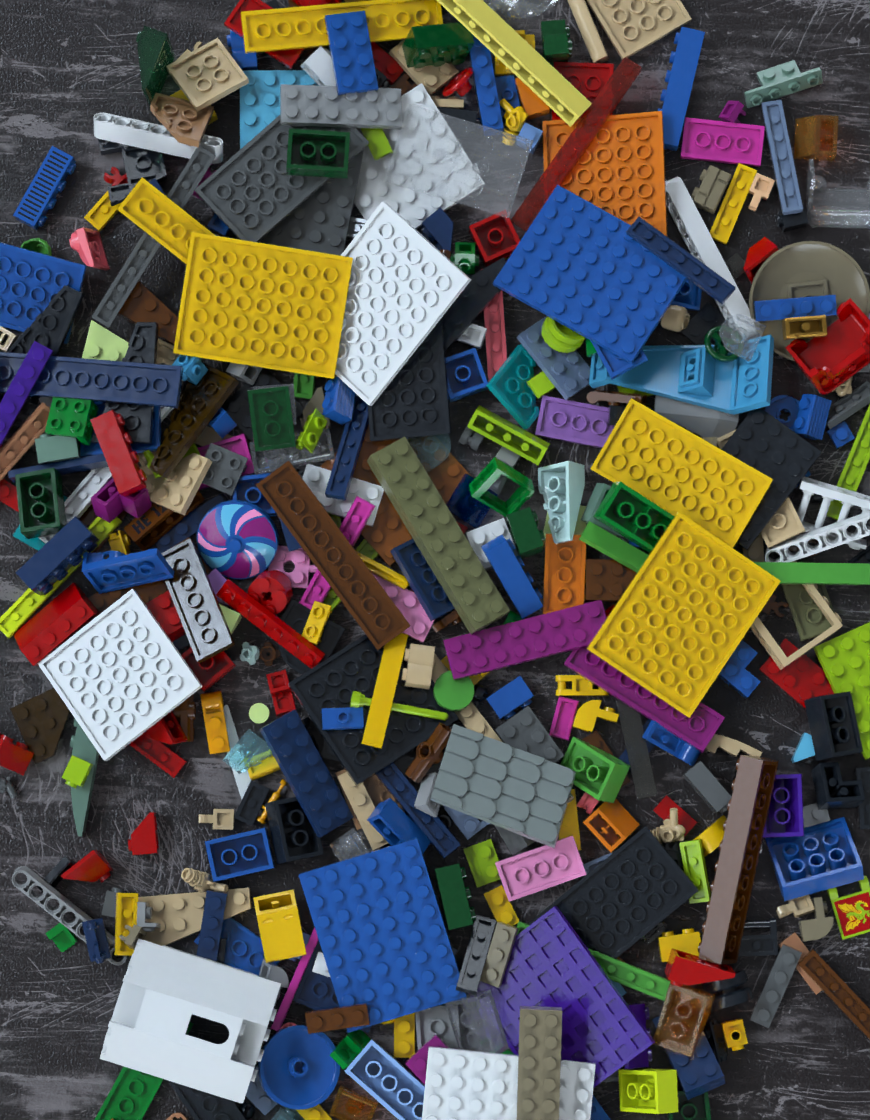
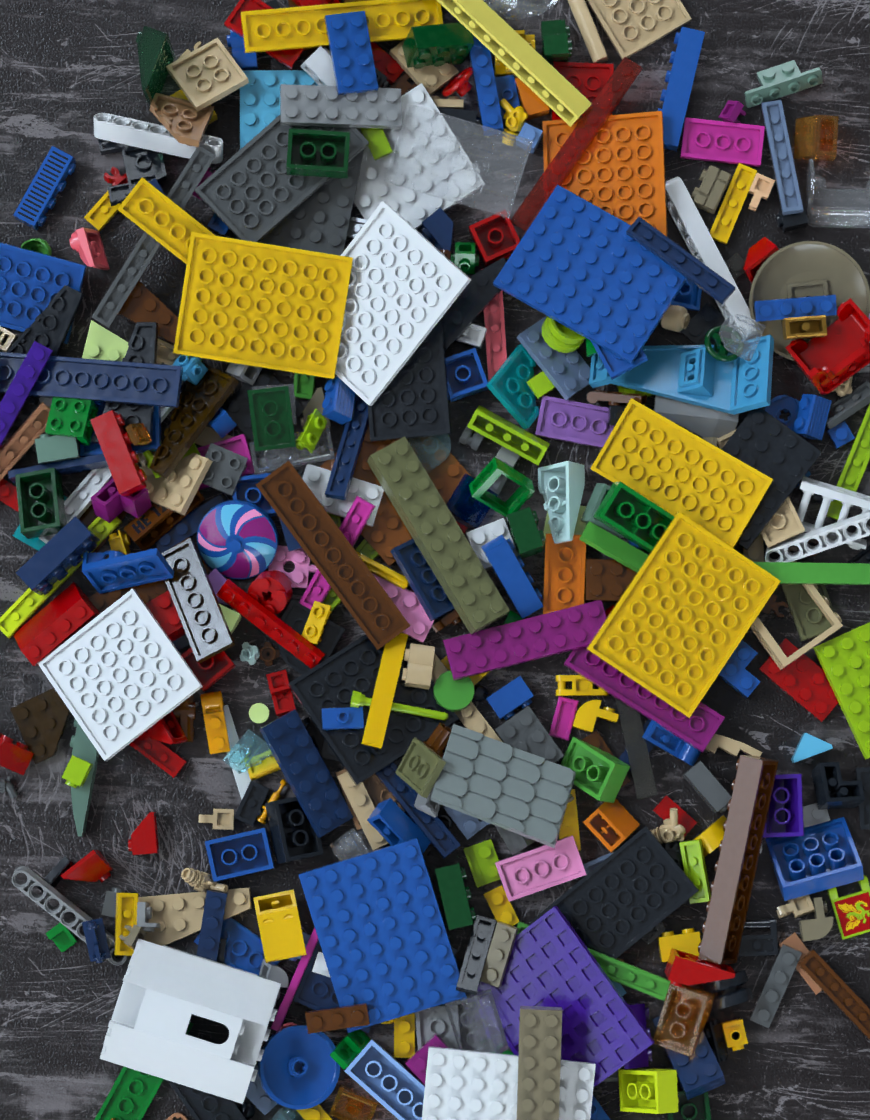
(138, 434): none -> clear orange plate
(420, 767): none -> olive tile
(588, 803): coral wheel -> none
(833, 725): black slope -> none

